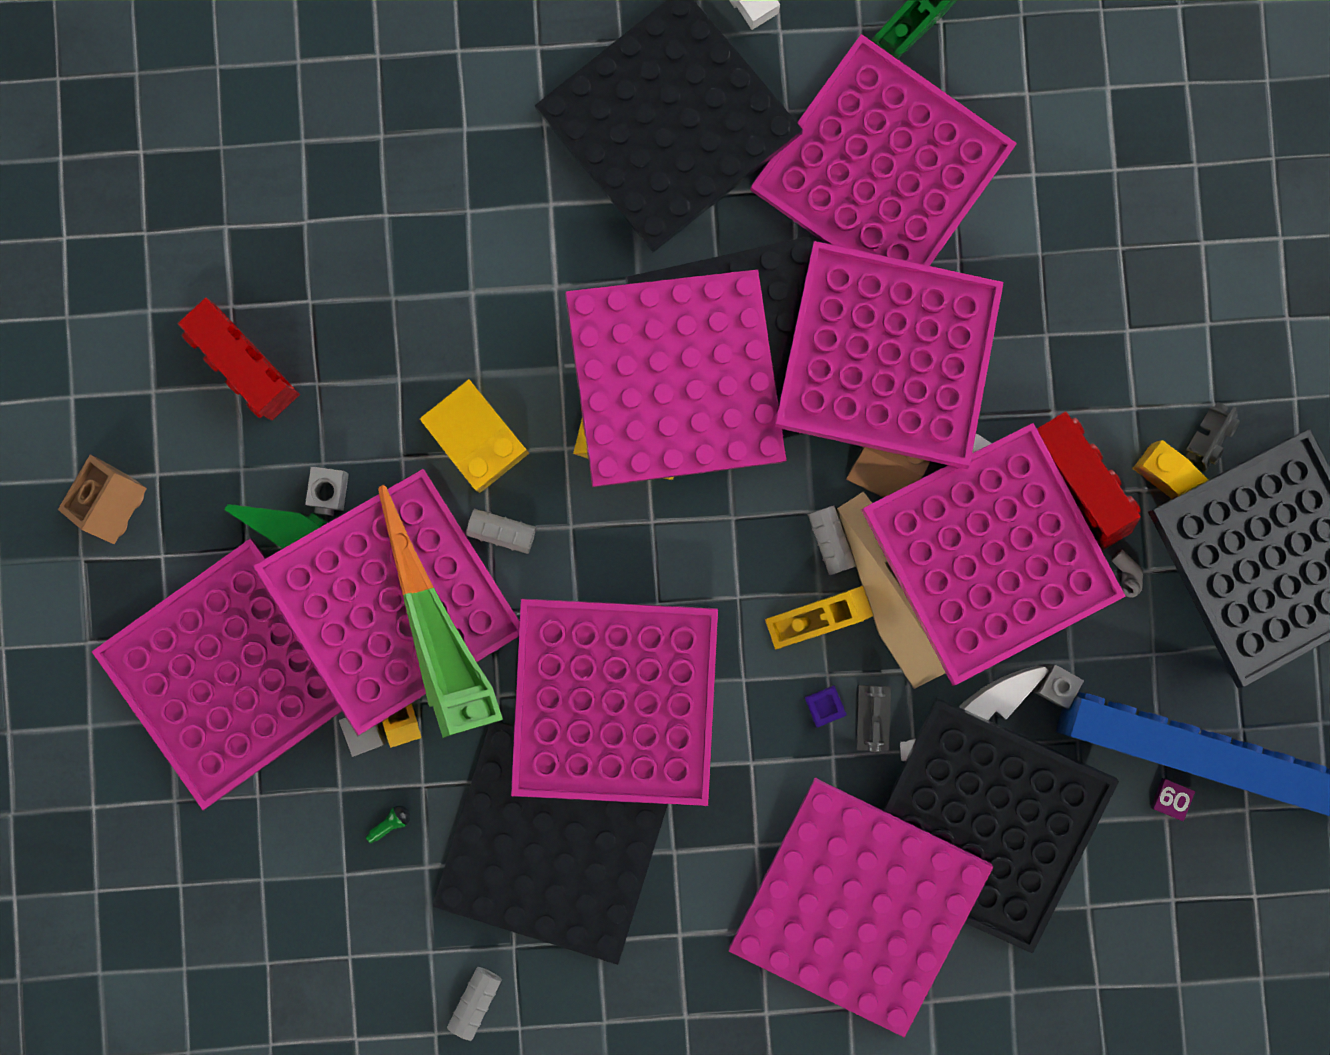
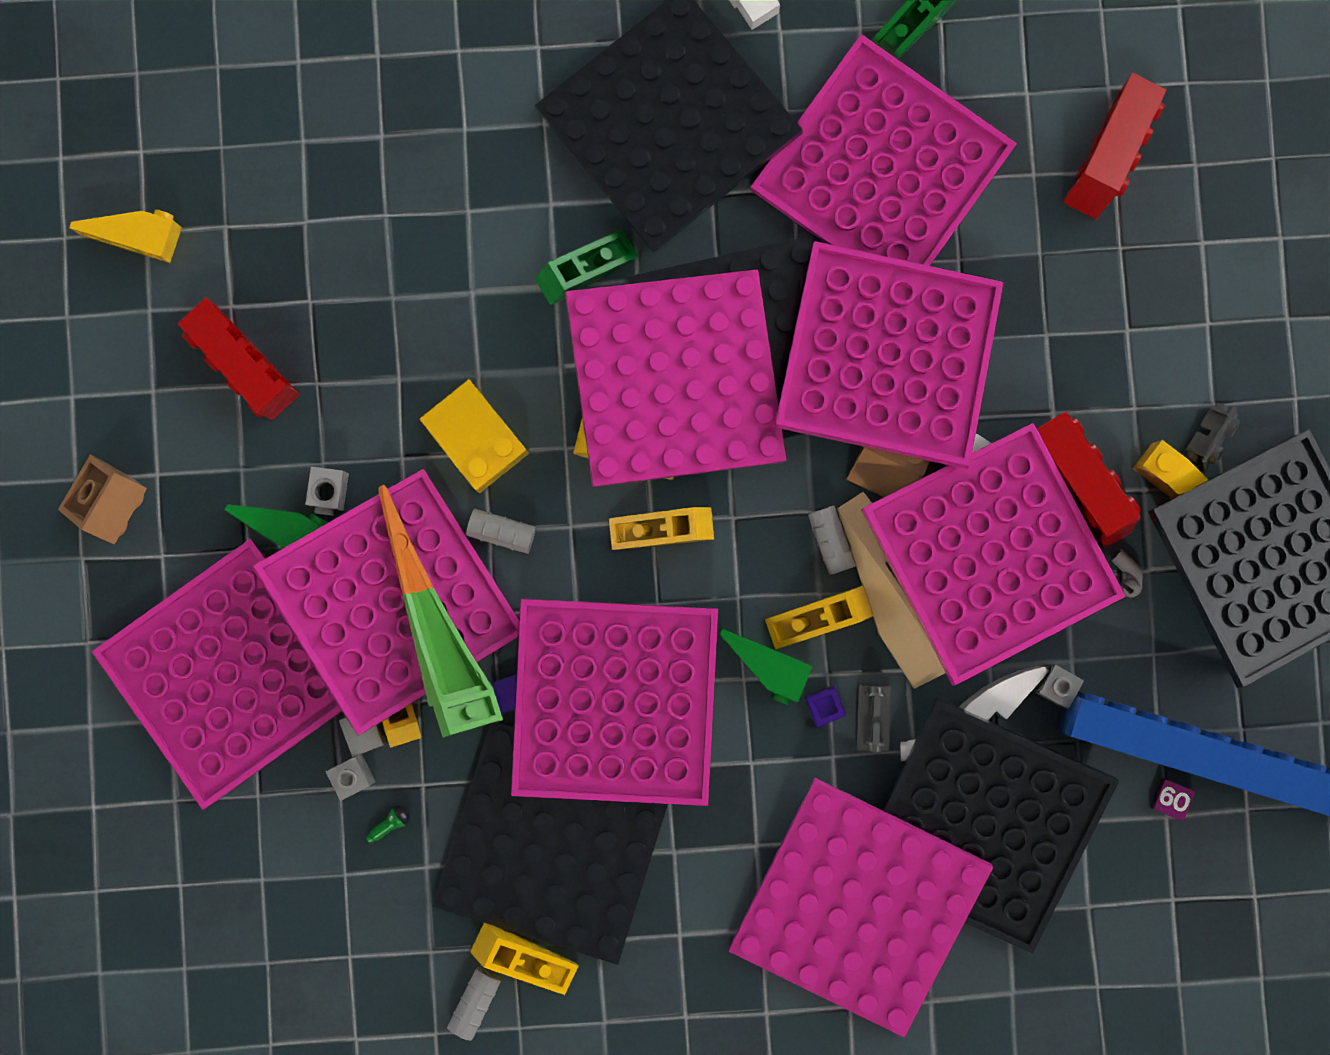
(137, 231): none -> yellow slope
(350, 777): none -> light grey brick
(506, 693): none -> dark purple tile
(522, 959): none -> yellow slope
(585, 266): none -> green slope
(662, 528): none -> yellow slope
(773, 669): none -> green slope
(1117, 146): none -> red wedge

